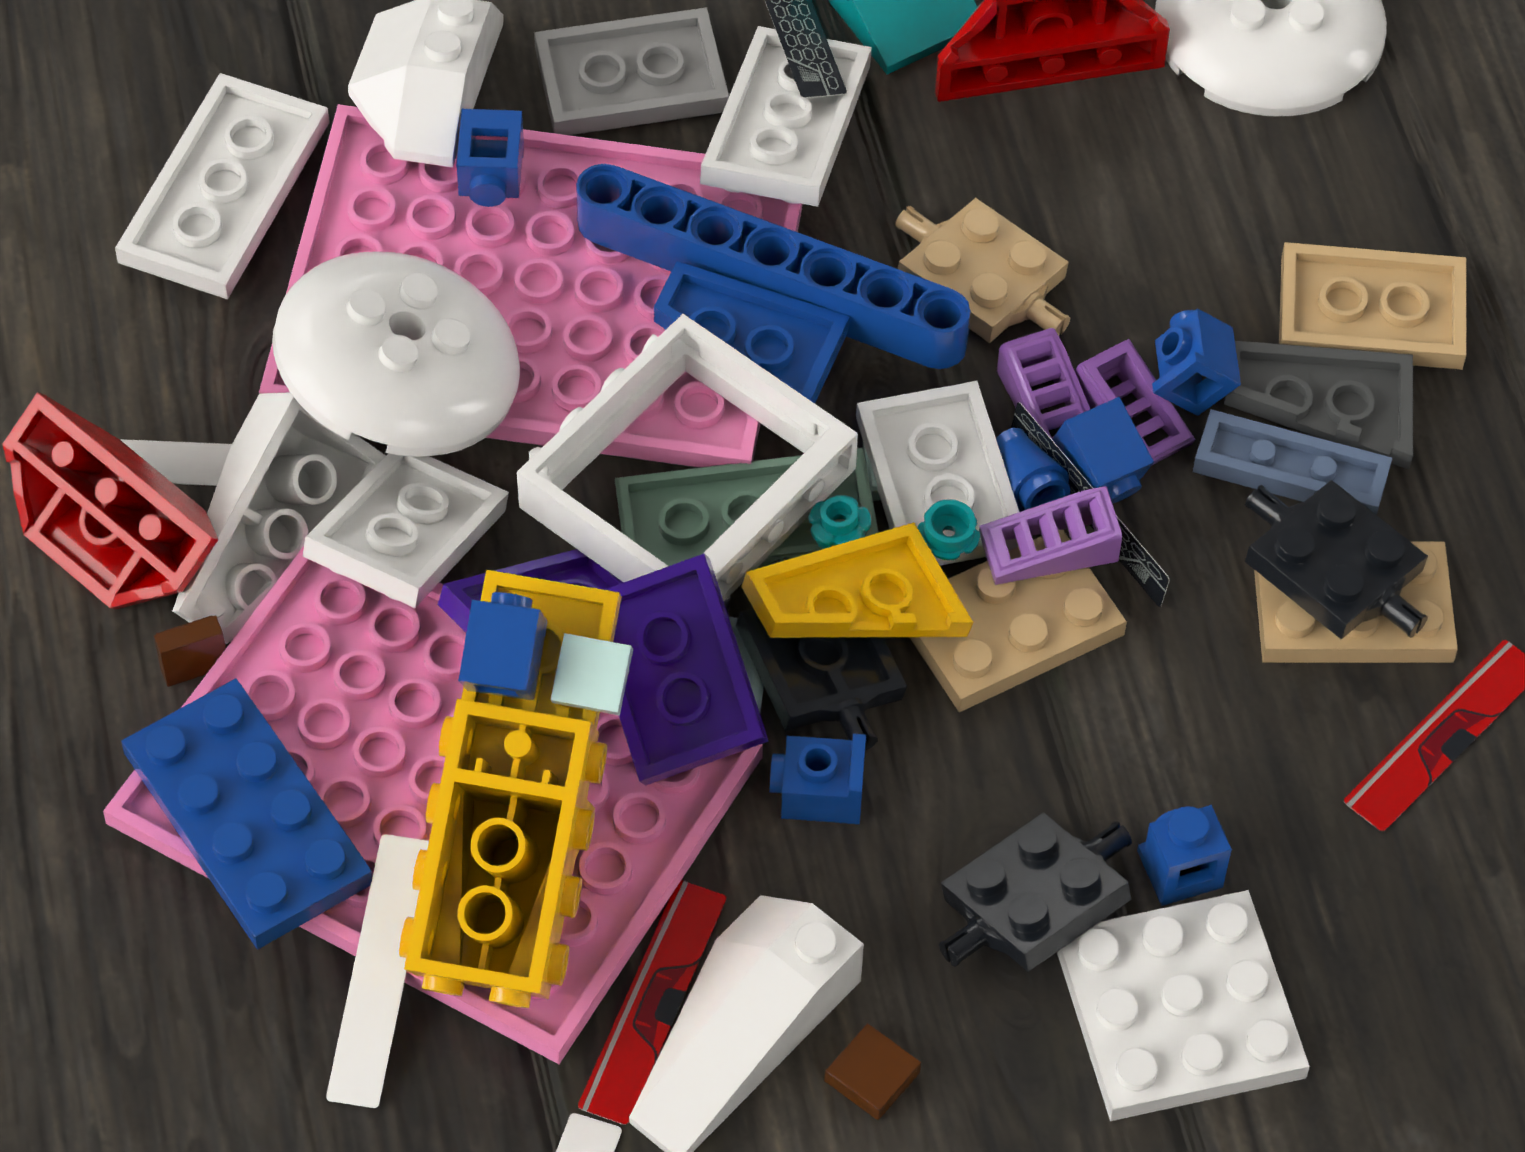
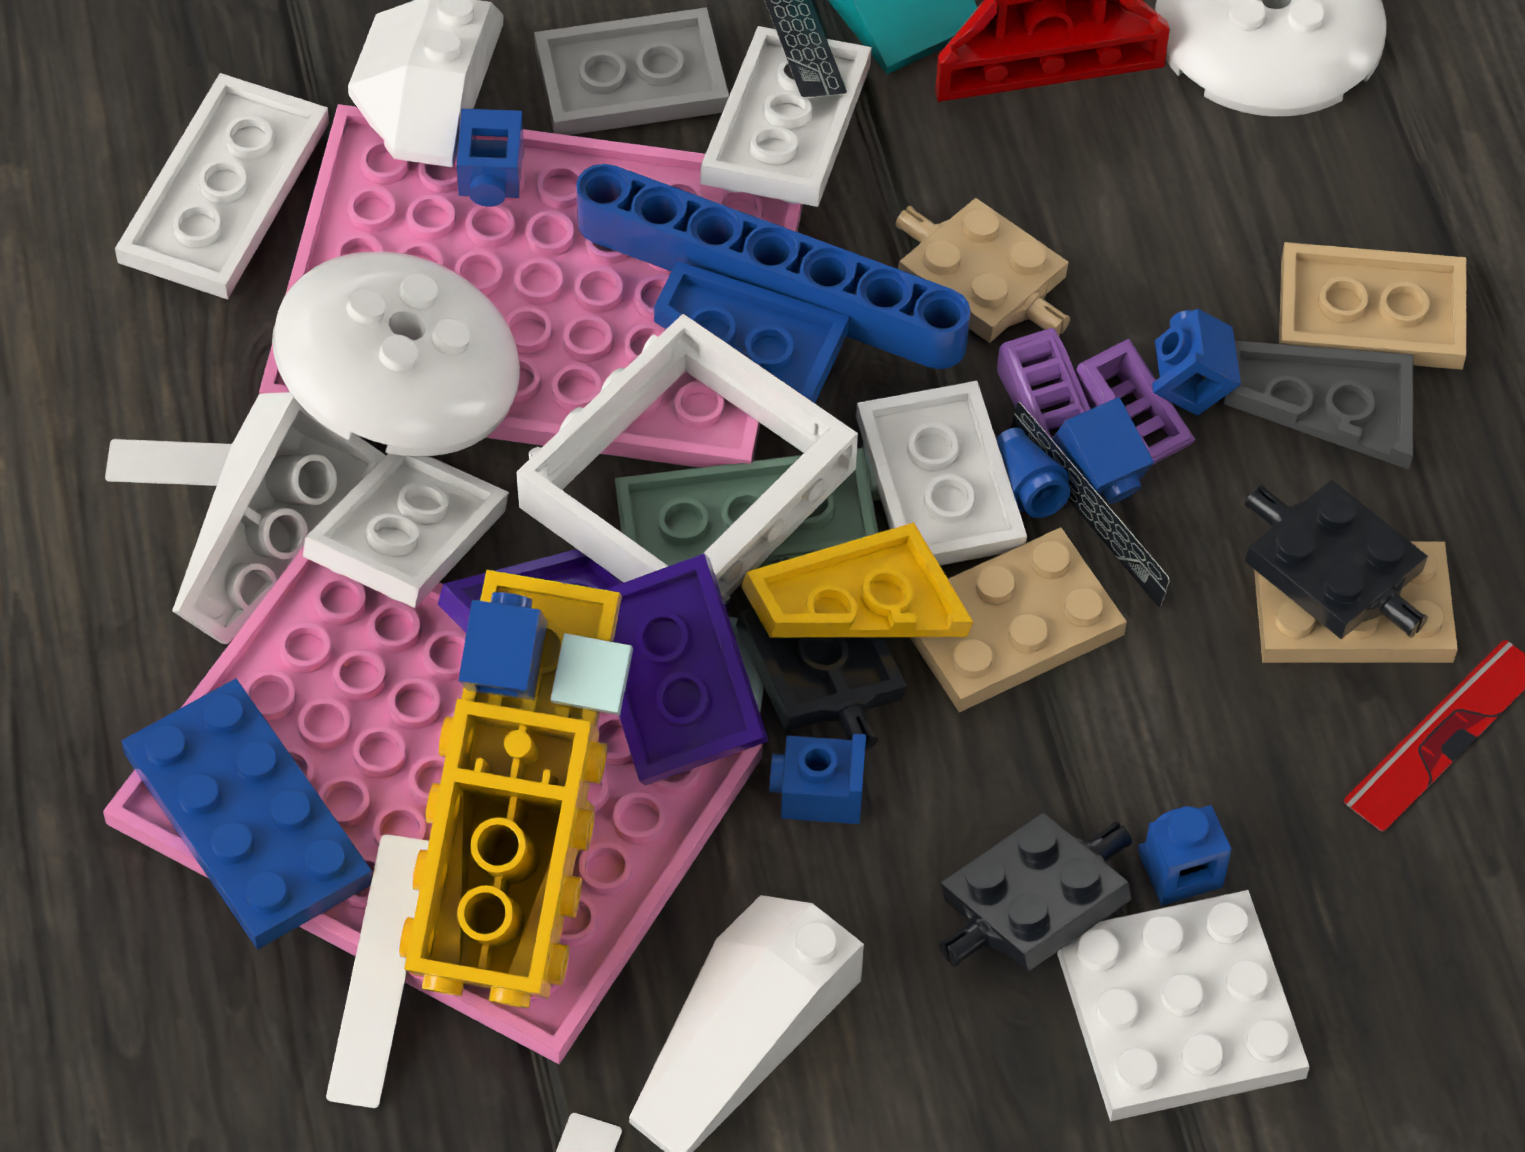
(103, 508): red wedge -> none
(189, 649): reddish brown tile -> none
(652, 1002): red sticker -> none
(832, 533): teal plate -> none
(872, 1071): reddish brown tile -> none
(952, 516): teal plate -> none
(1069, 513): medium lavender slope -> none
(1287, 460): sand blue plate -> none

